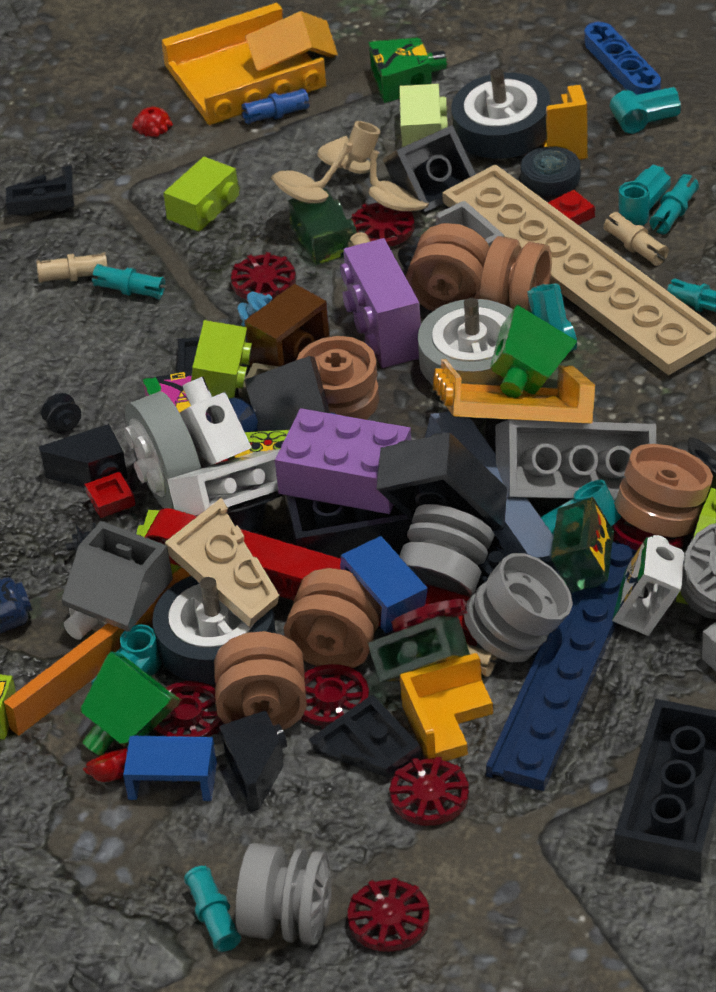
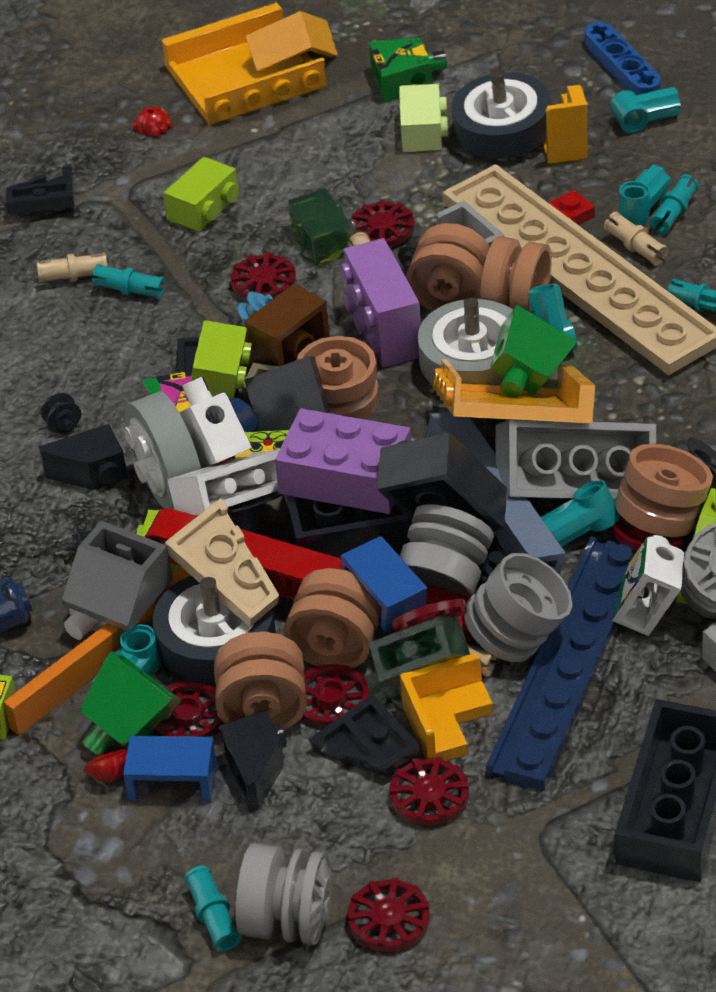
(110, 494): red plate -> none
(275, 106): blue pin -> none
(352, 156): tan plant -> none
(430, 166): black slope -> none
(550, 171): black wheel -> none
(582, 545): clear green brick -> none

